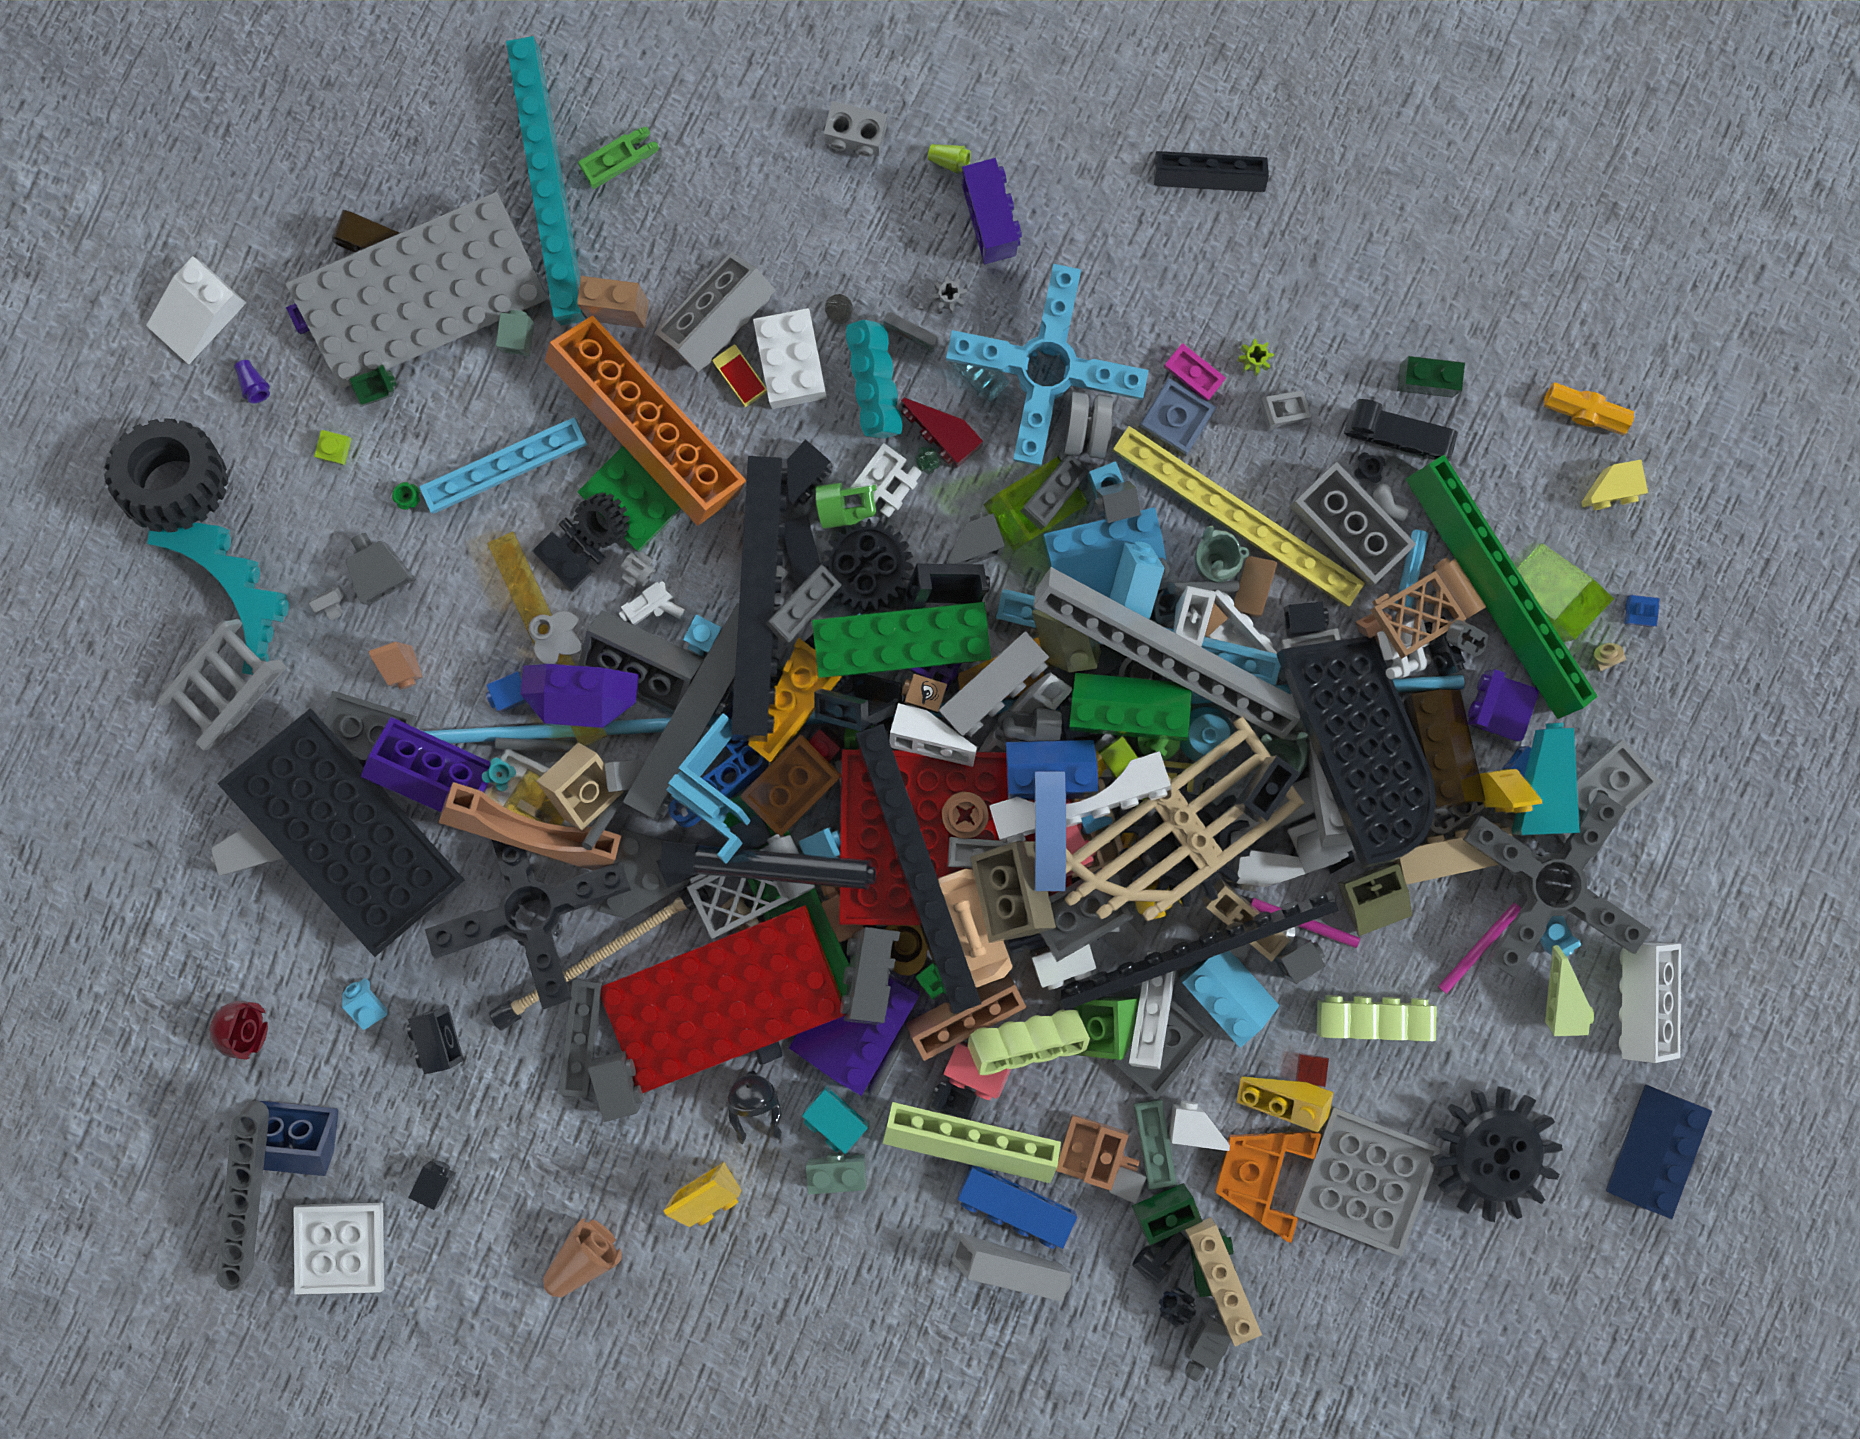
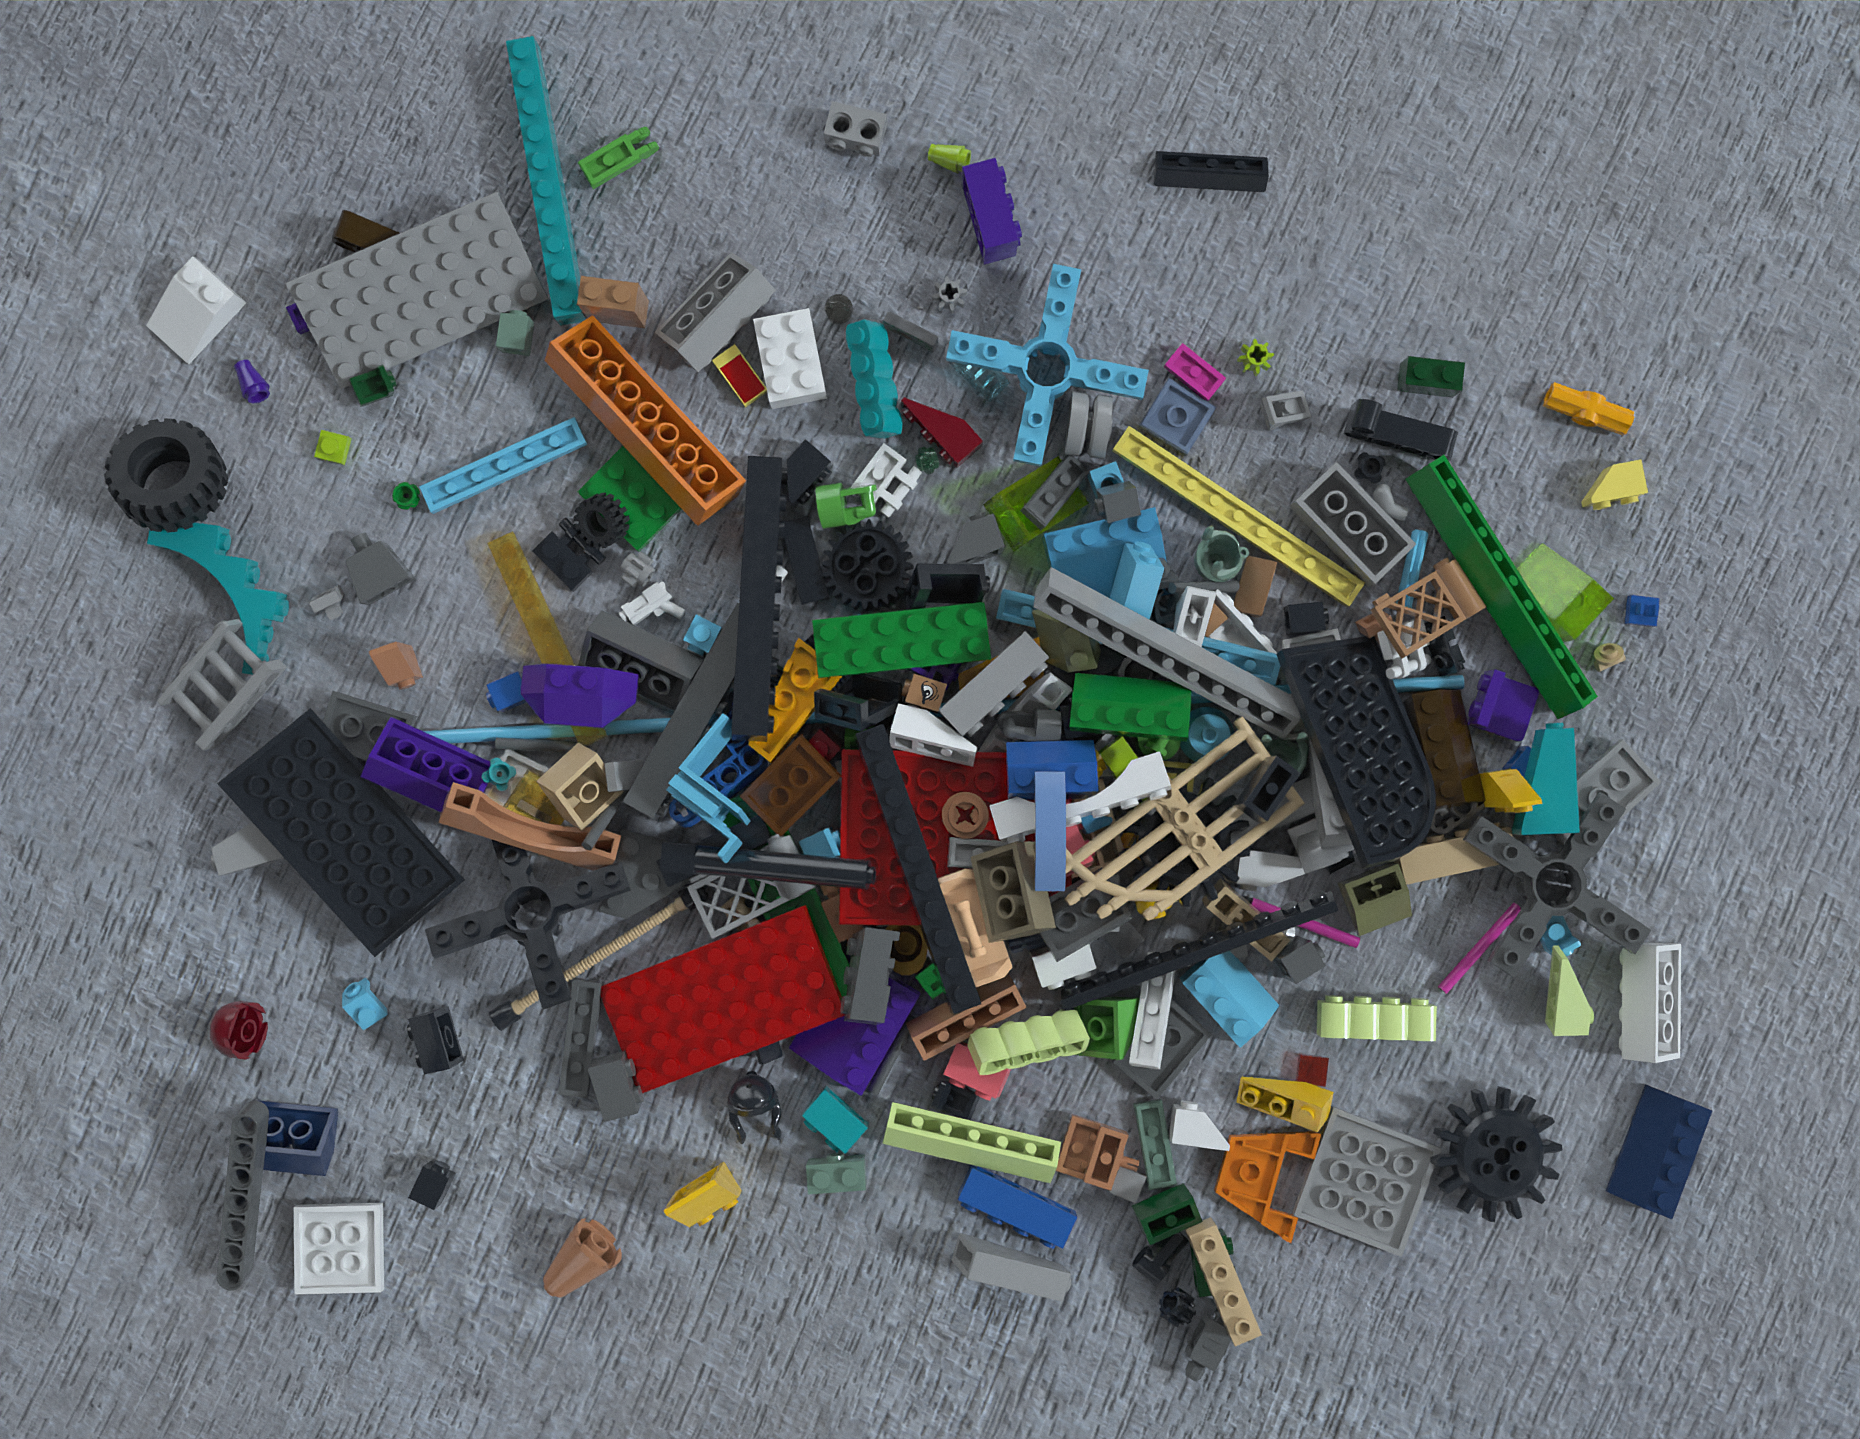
(558, 638): light grey plate -> none
(803, 604): dark grey tile -> none
(1467, 638): dark grey beam -> none

